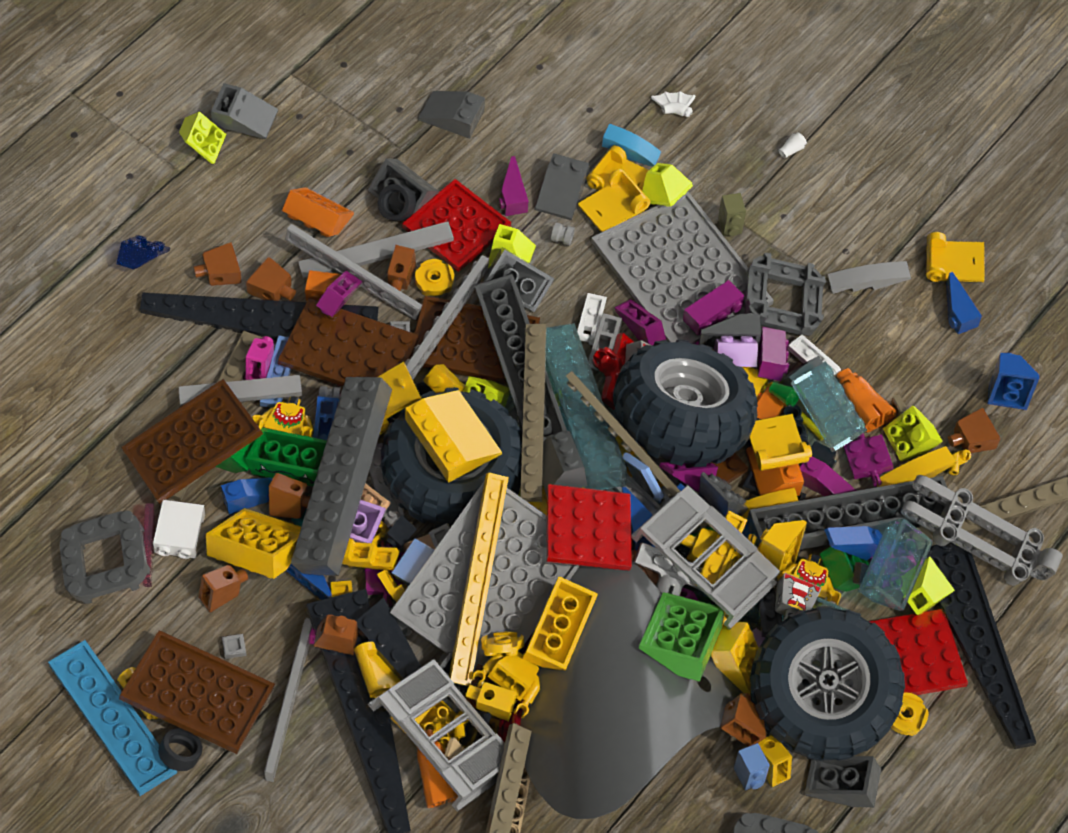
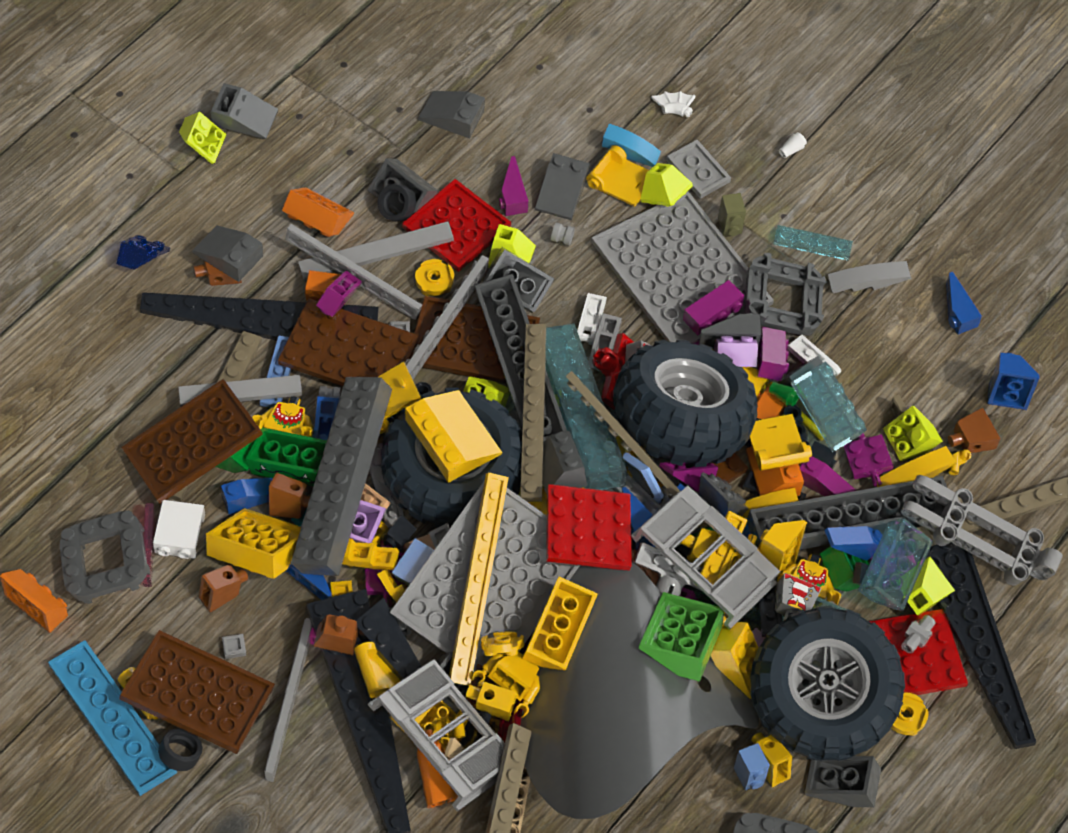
(34, 599): none -> orange slope
(230, 251): none -> dark grey slope
(260, 351): dark pink torso -> none
(270, 282): dark orange torso -> none
(401, 267): dark orange torso -> none
(441, 378): yellow torso -> none
(615, 202): yellow door -> none
(641, 322): magenta slope -> none
(699, 168): none -> light grey plate
(743, 721): dark orange torso -> none
(813, 242): none -> clear light blue plate
(867, 402): orange piece -> none
(918, 634): none -> light grey axle
(954, 257): yellow door -> none

